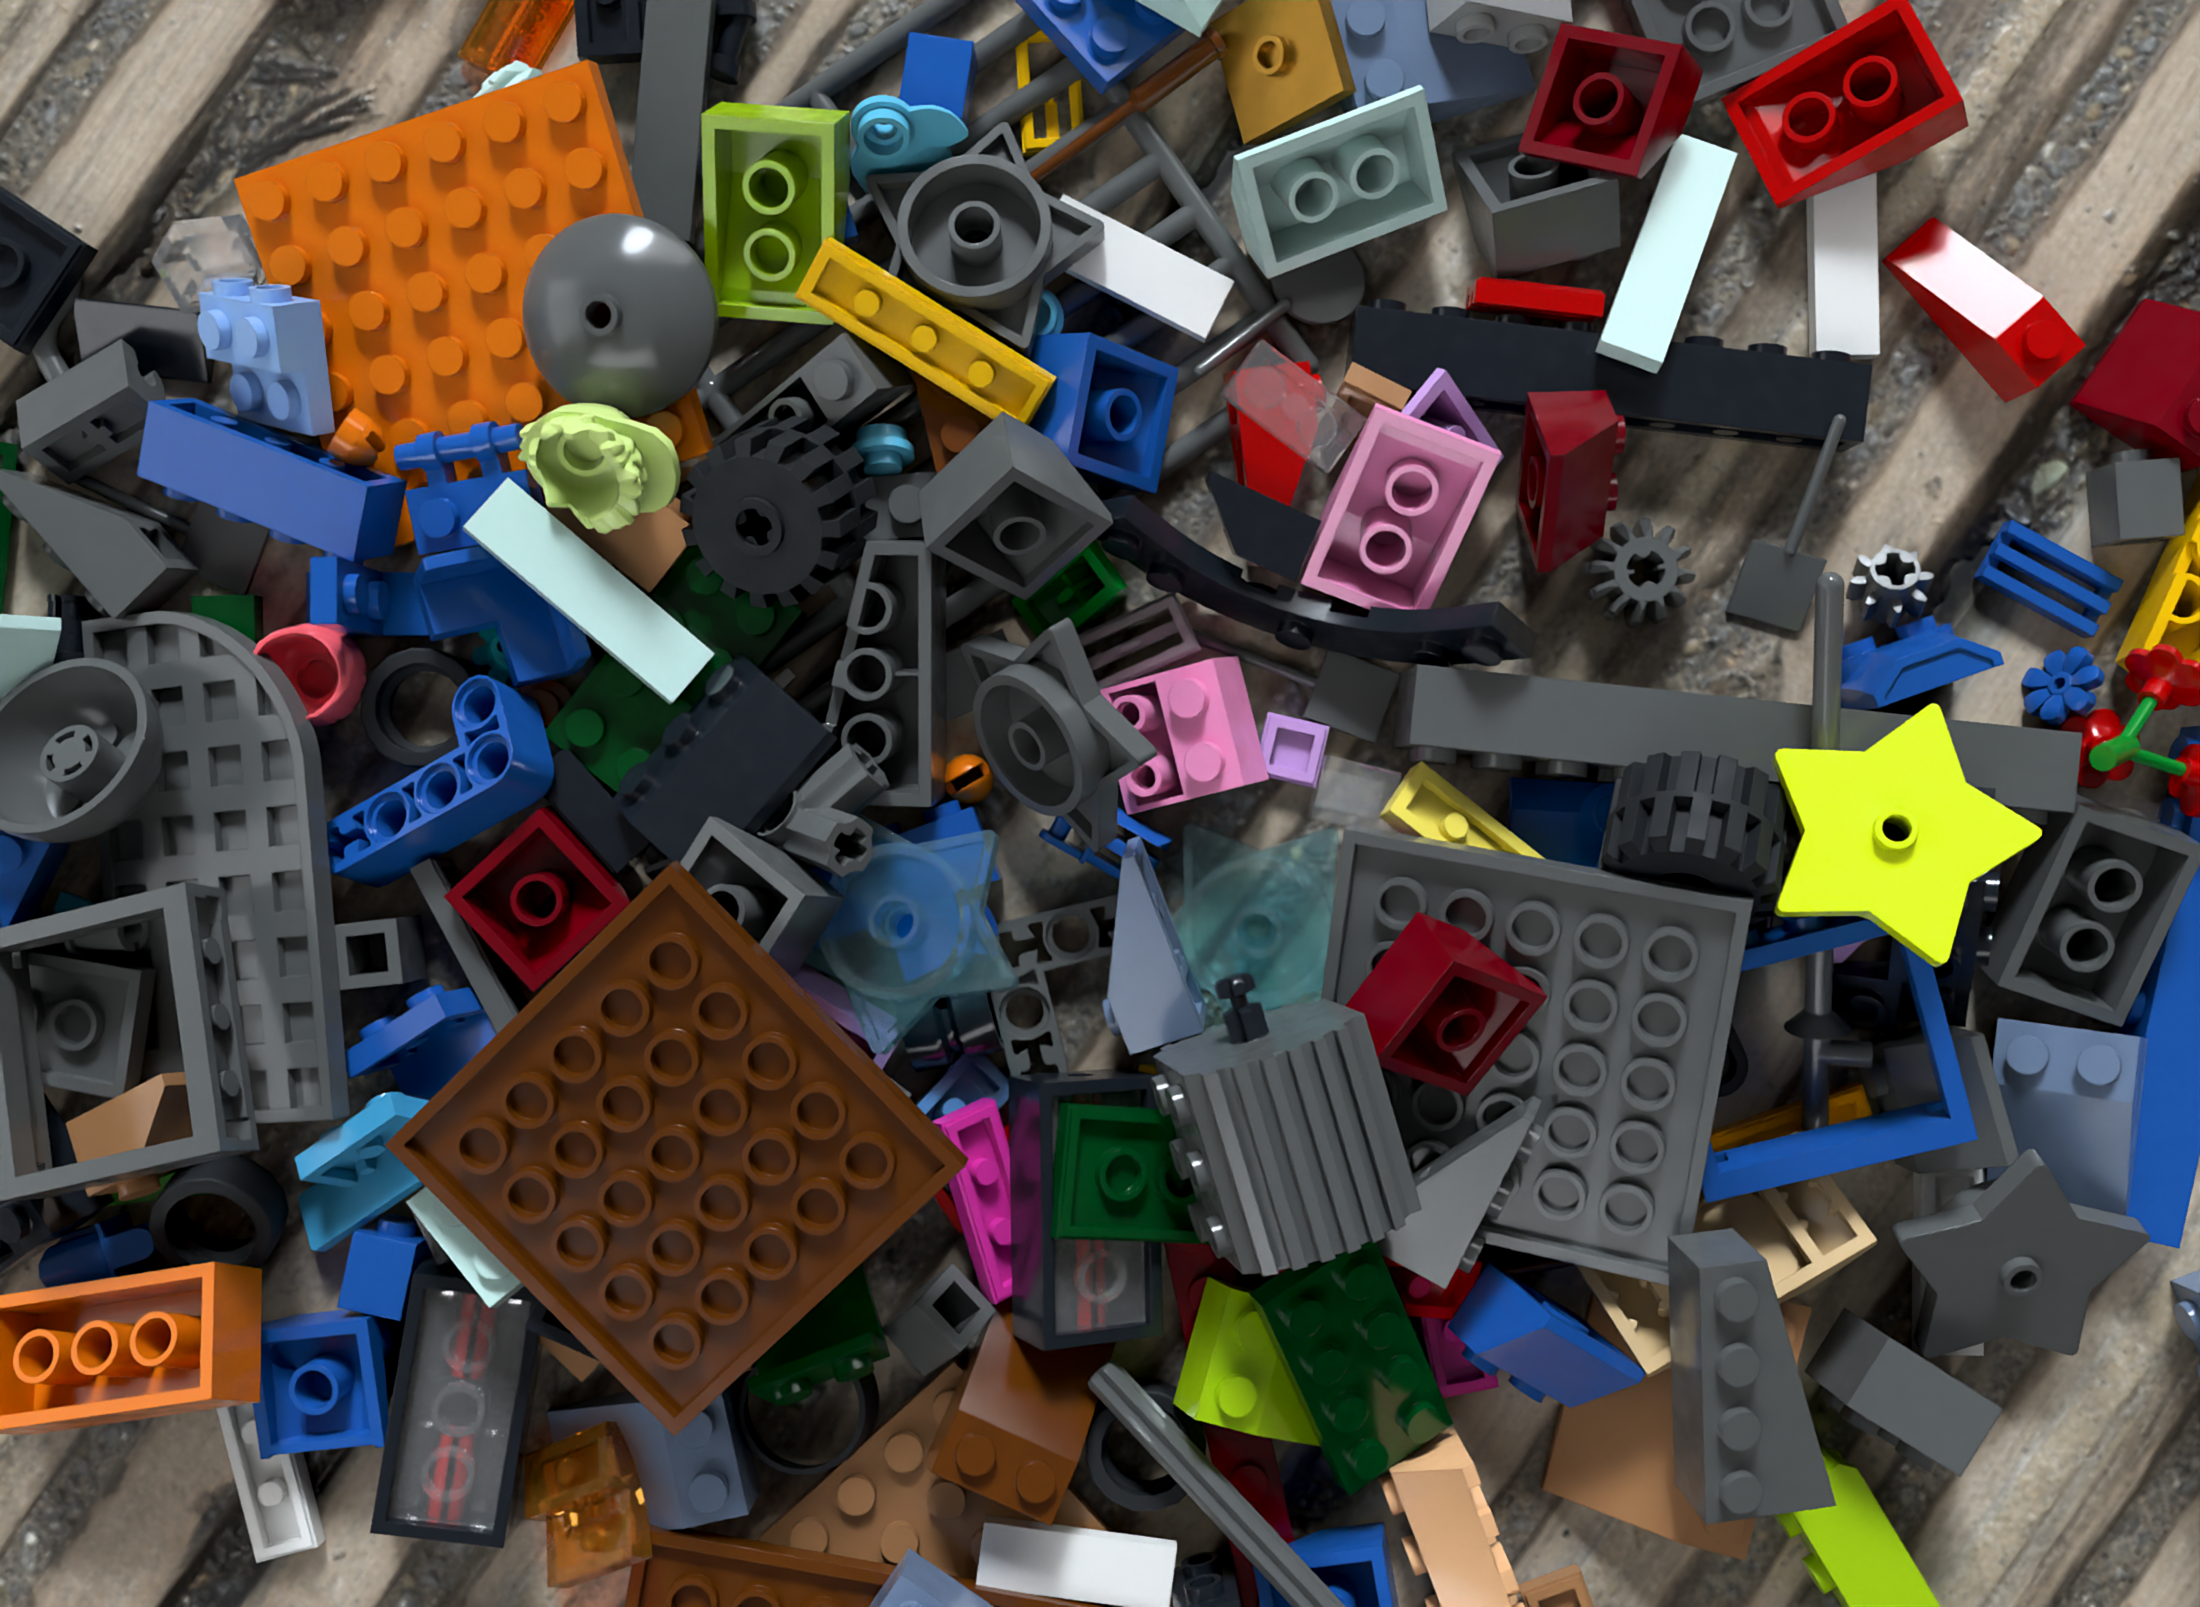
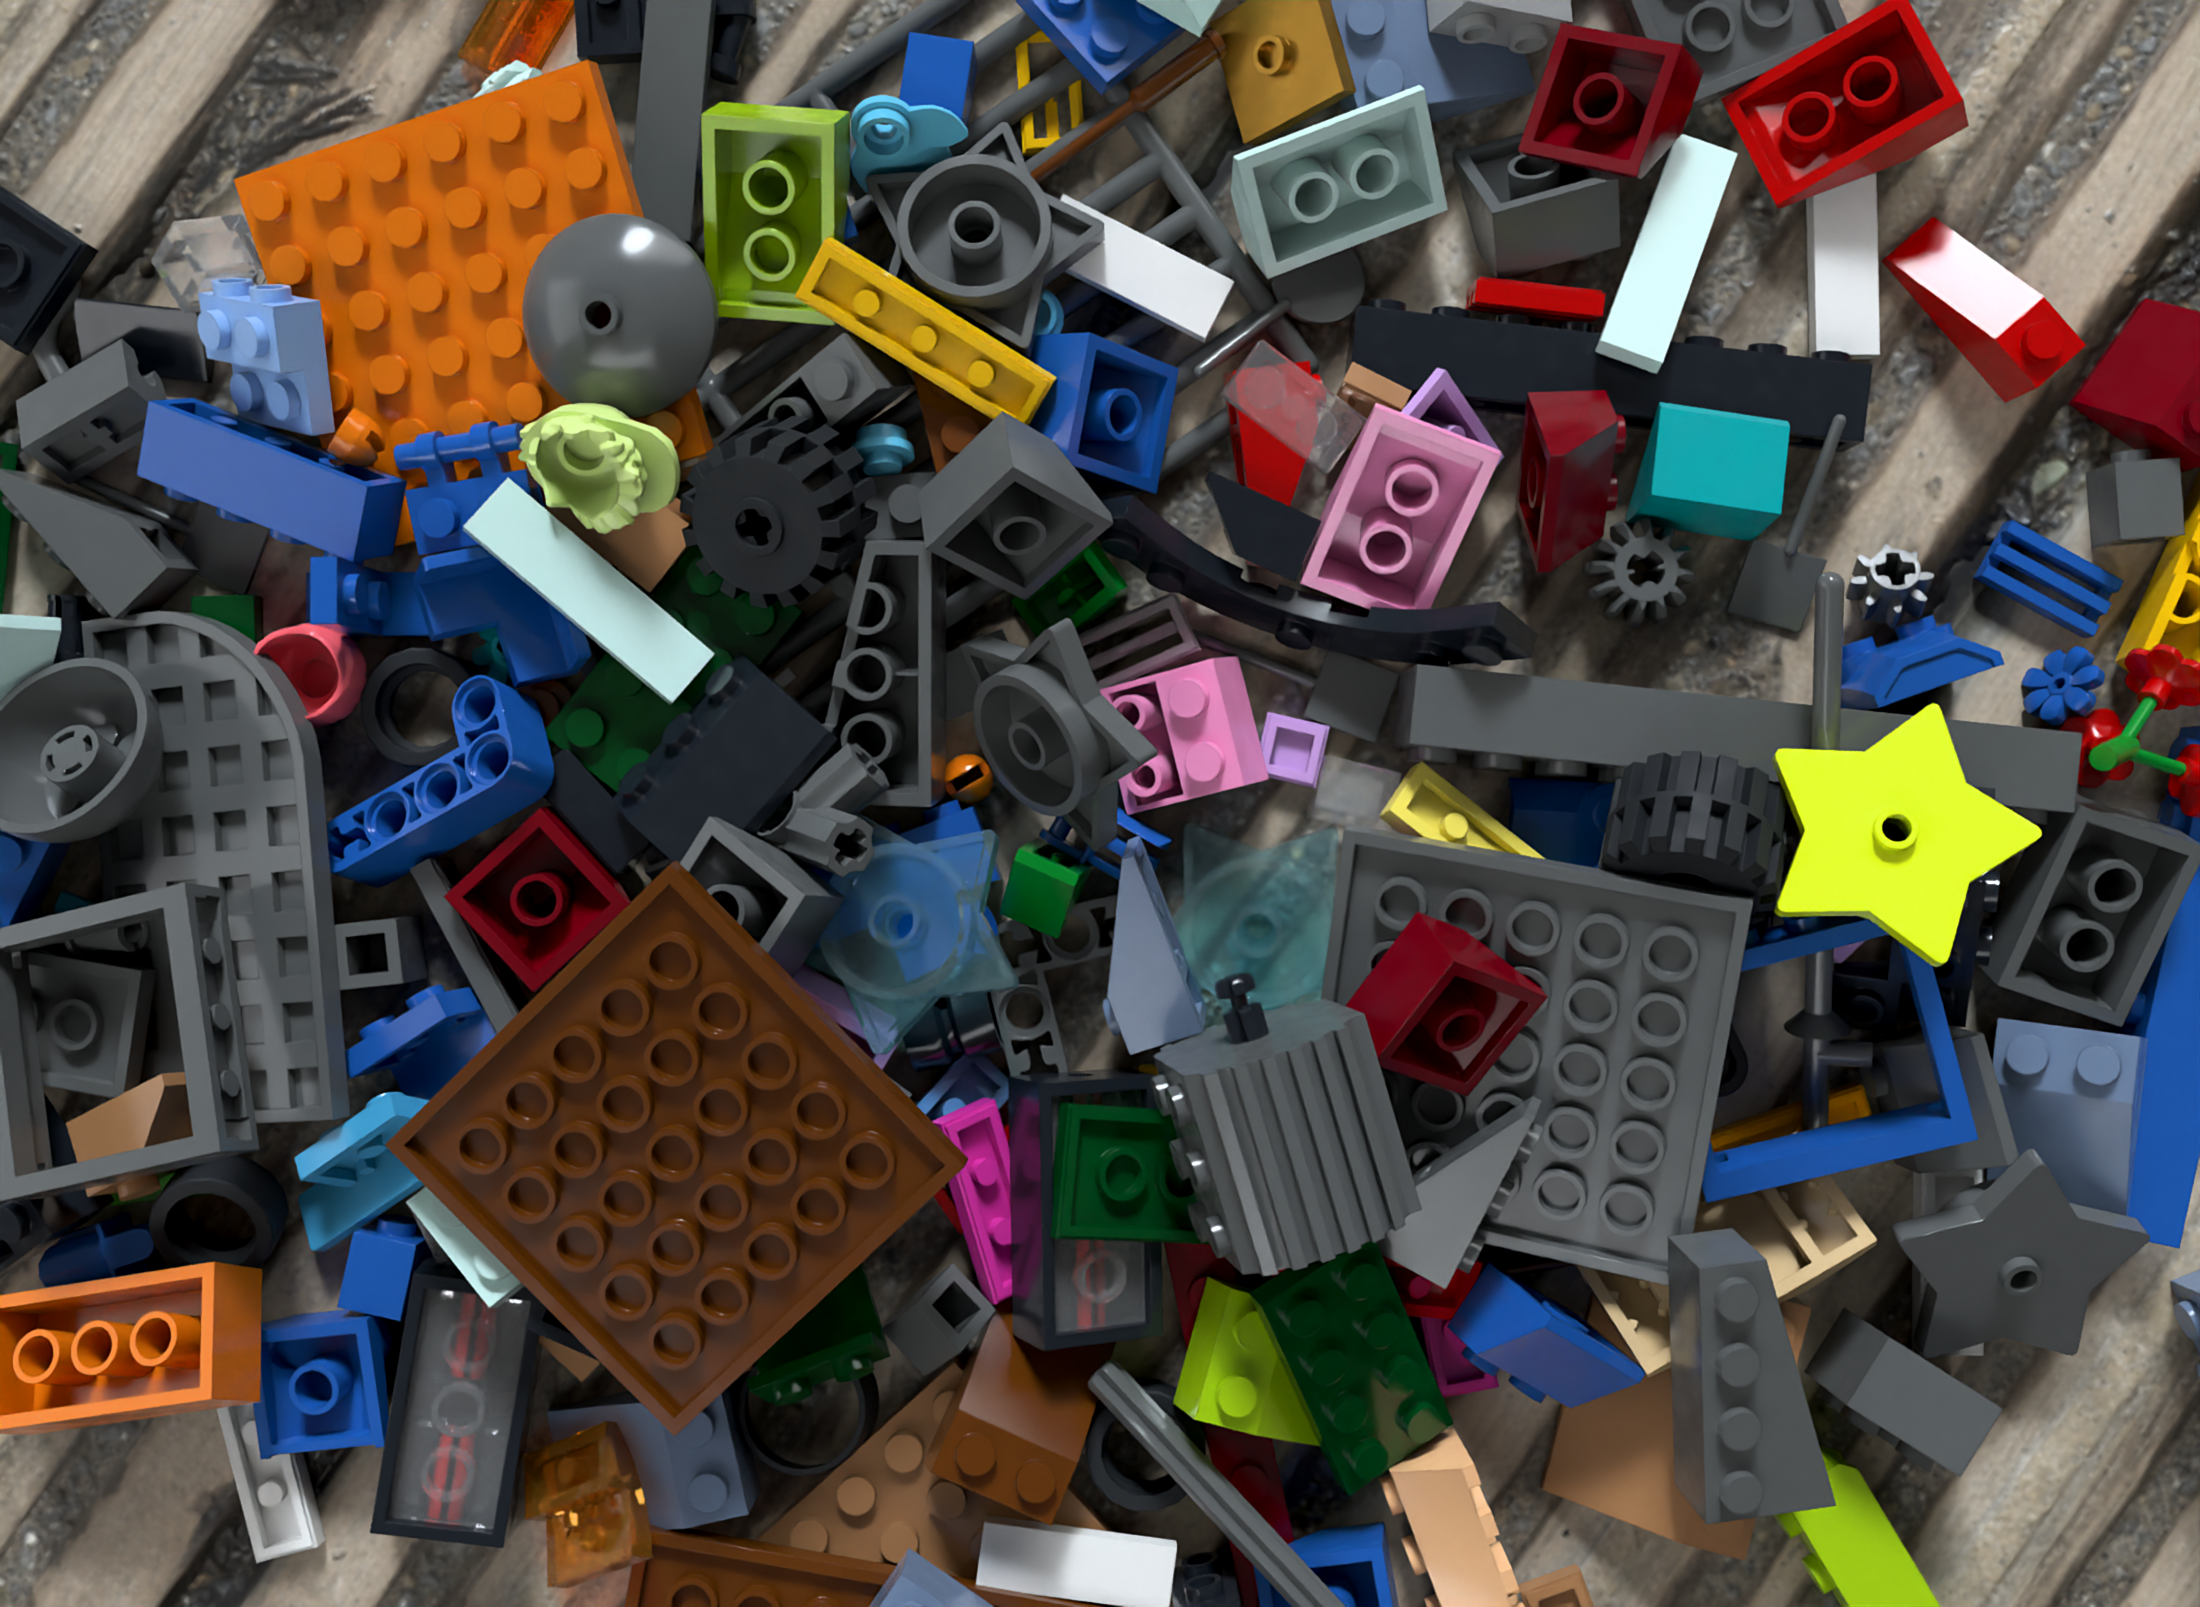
(1043, 887): none -> green slope
(1711, 472): none -> teal slope

